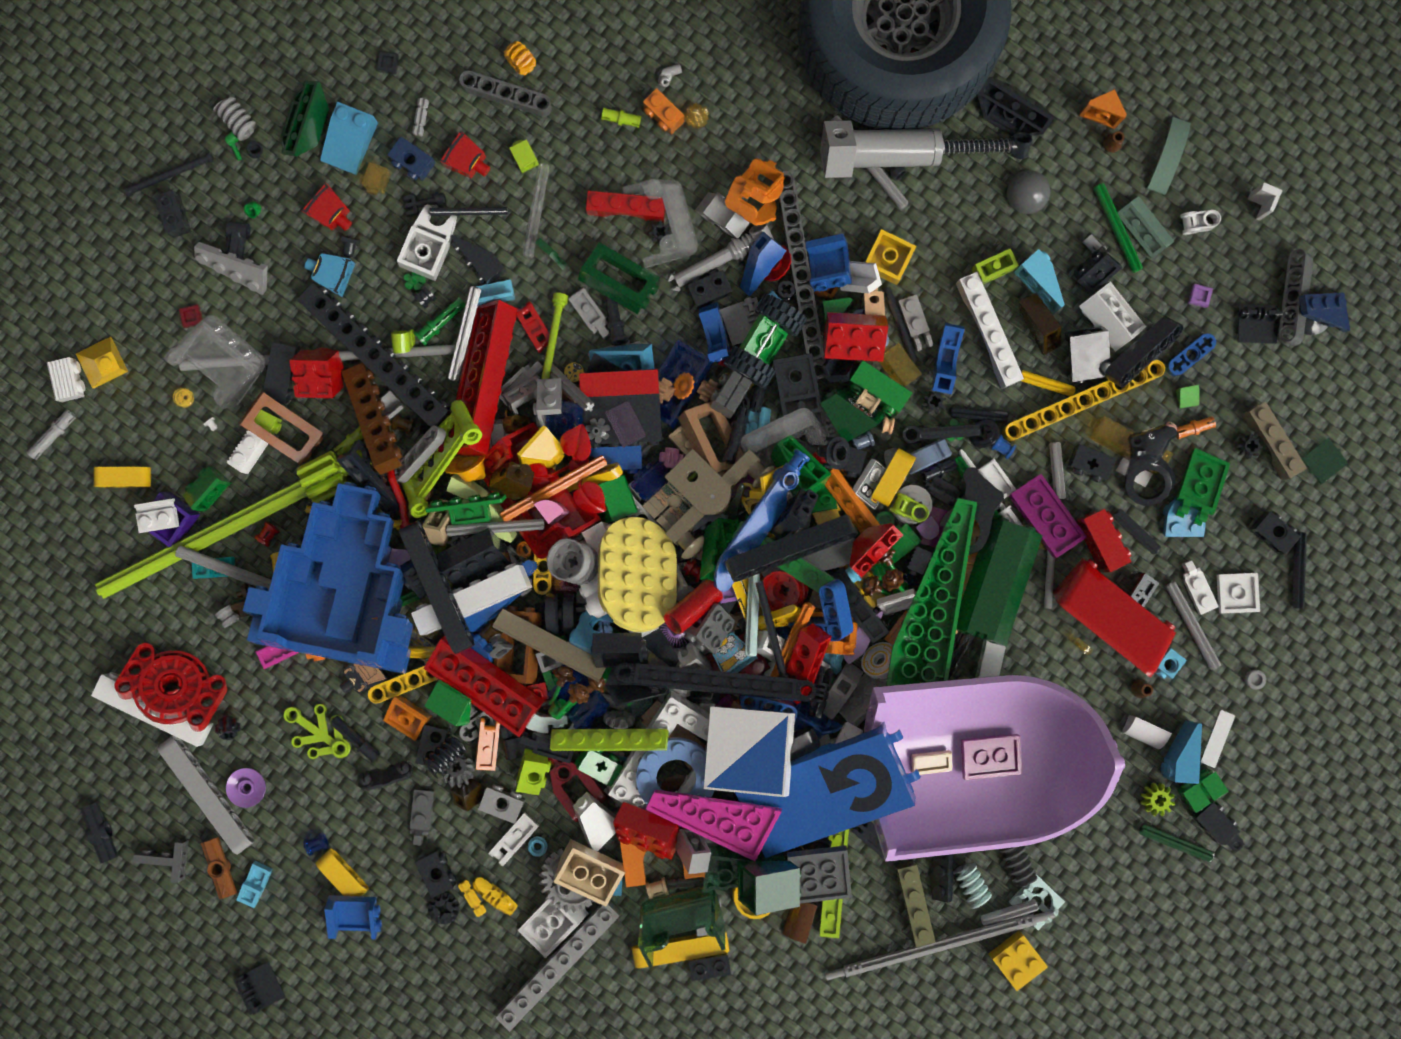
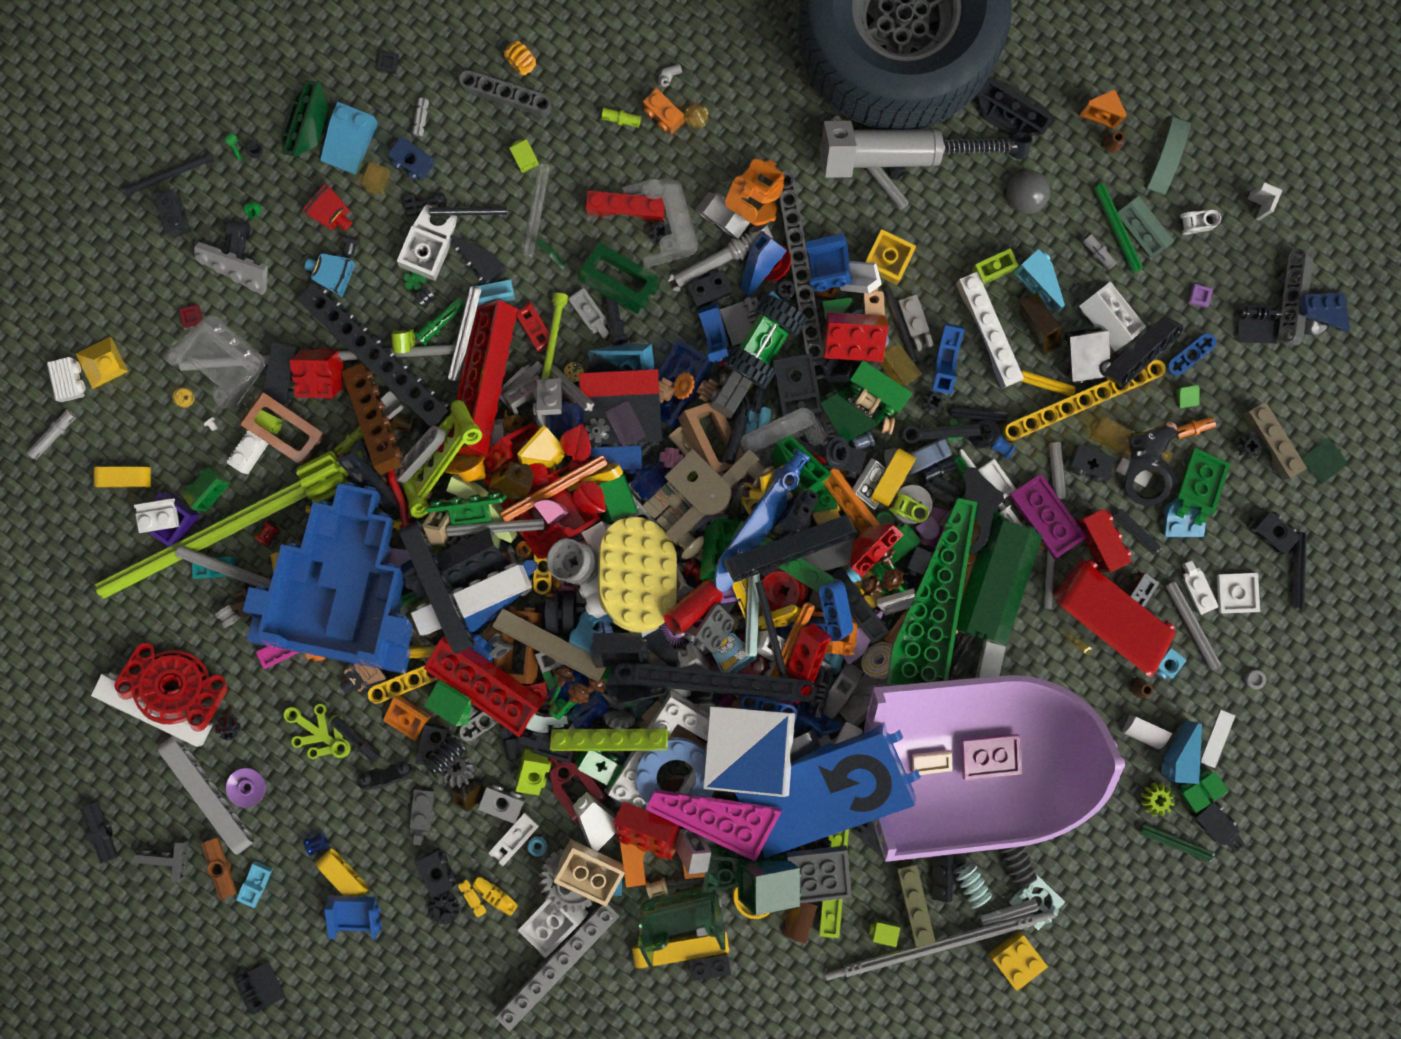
(234, 118): light grey piece -> none
(465, 157): red torso -> none
(487, 746): hinge -> none
(884, 932): none -> lime brick
(1097, 270): black bracket -> none

